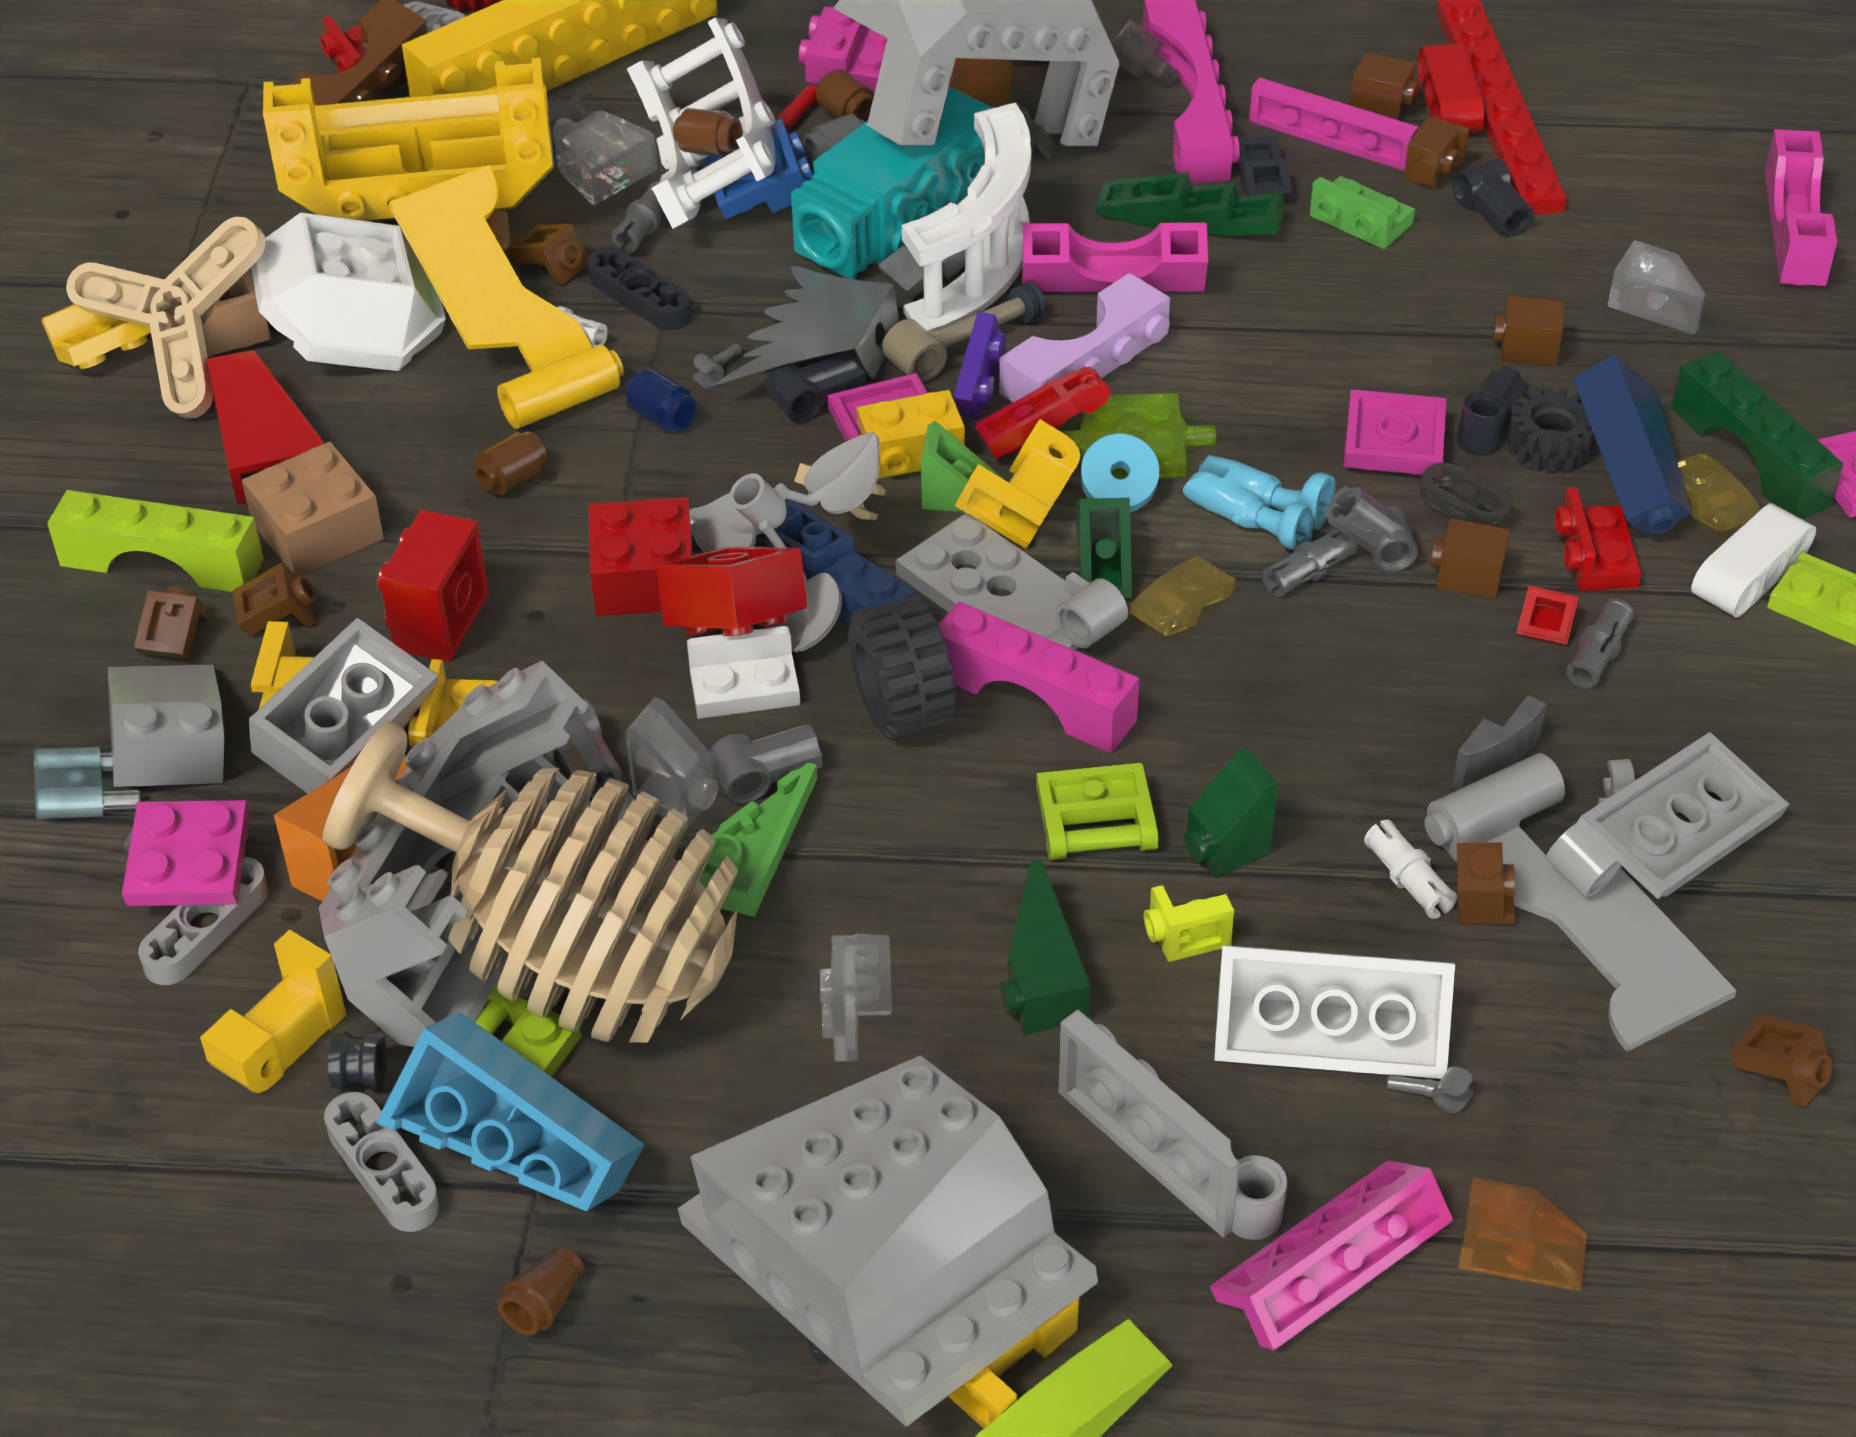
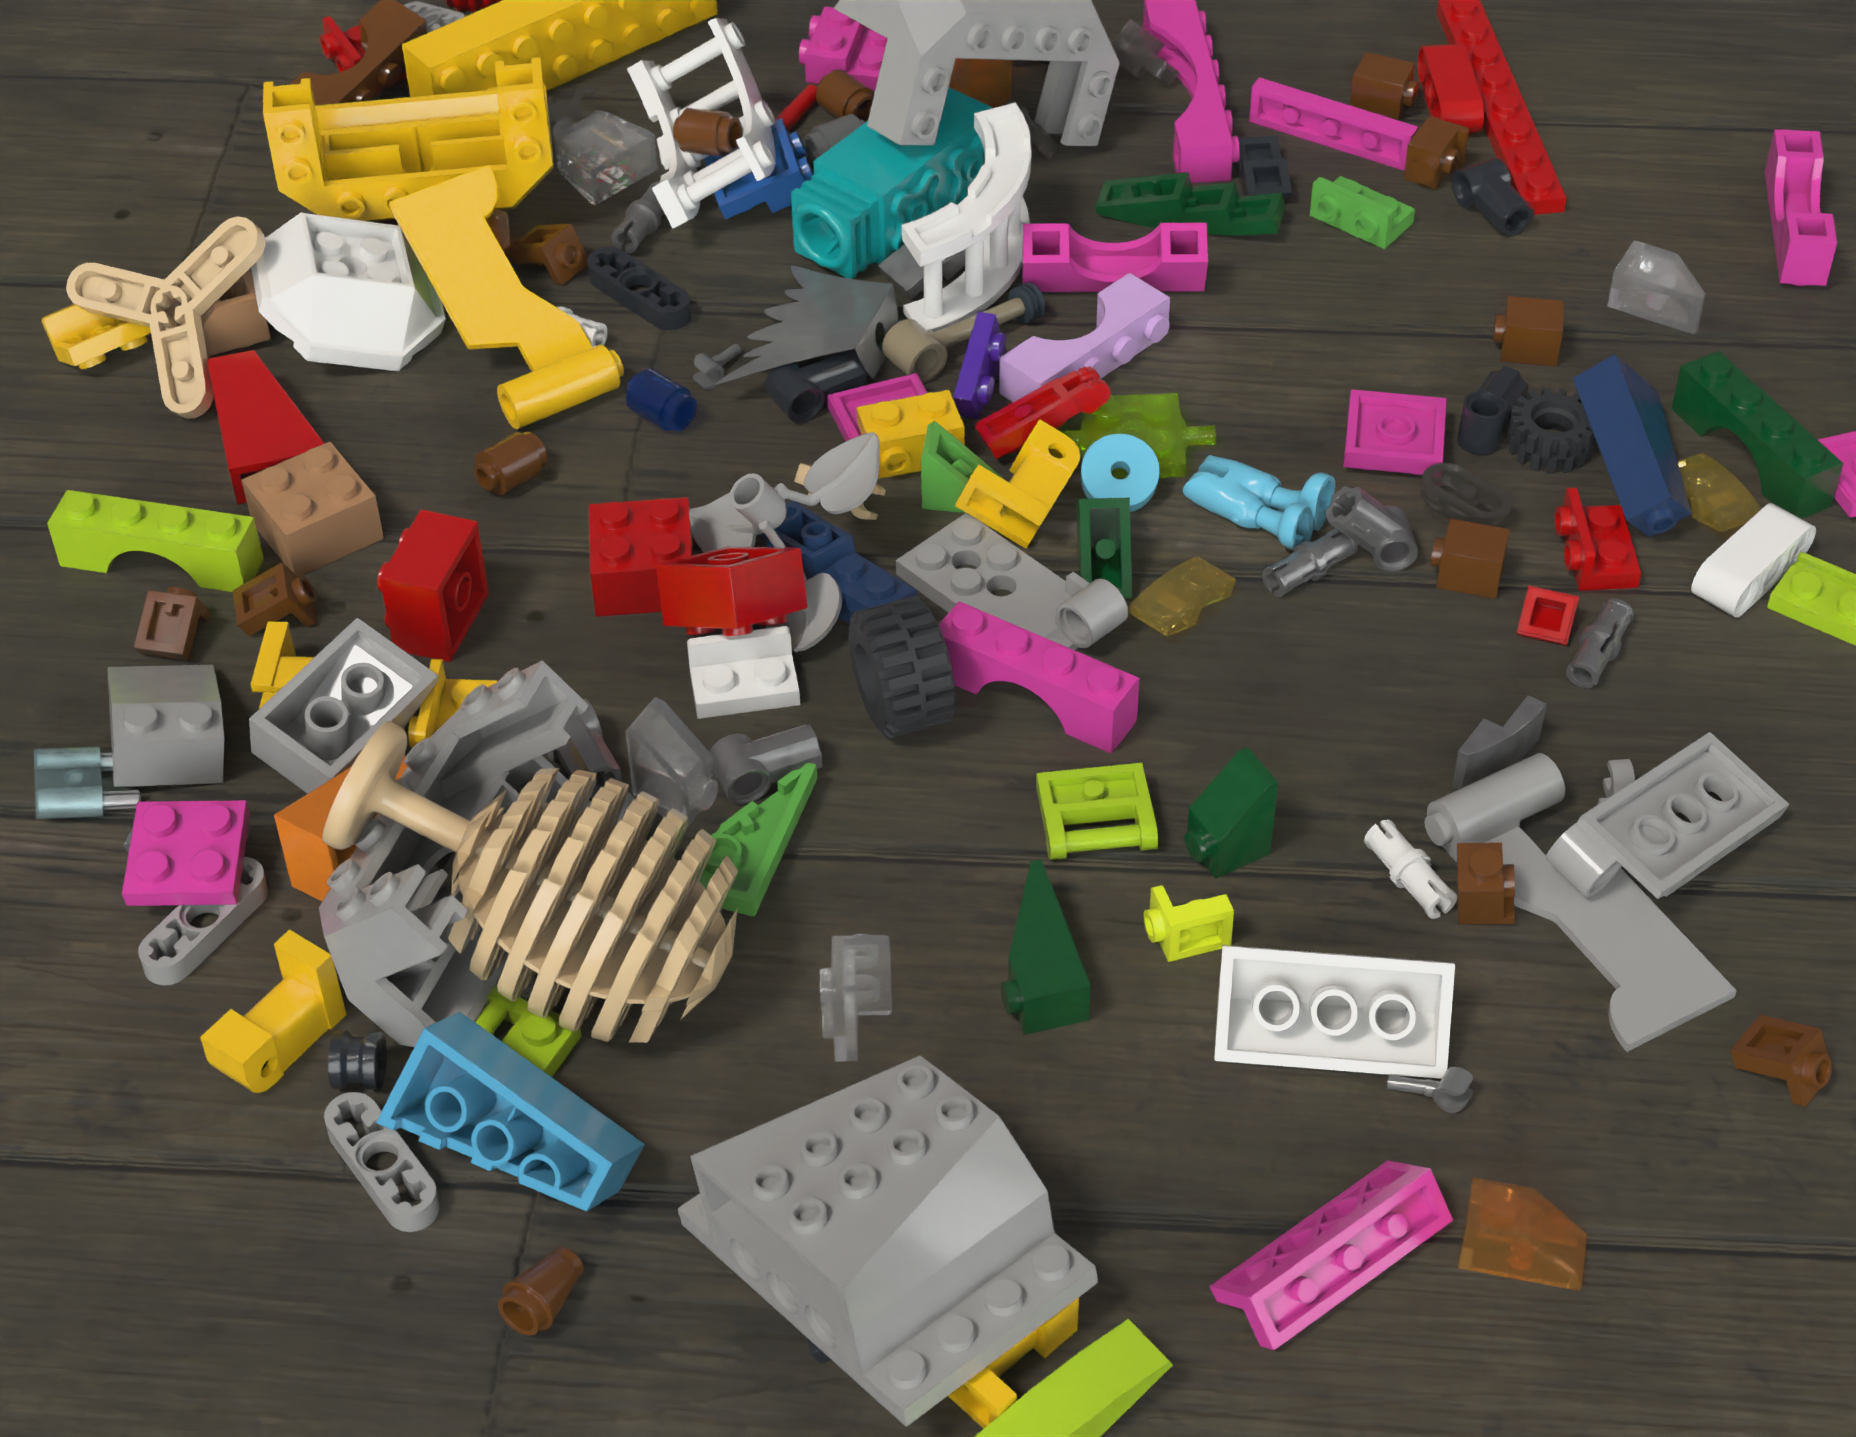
(1167, 1134): light grey hinge -> none

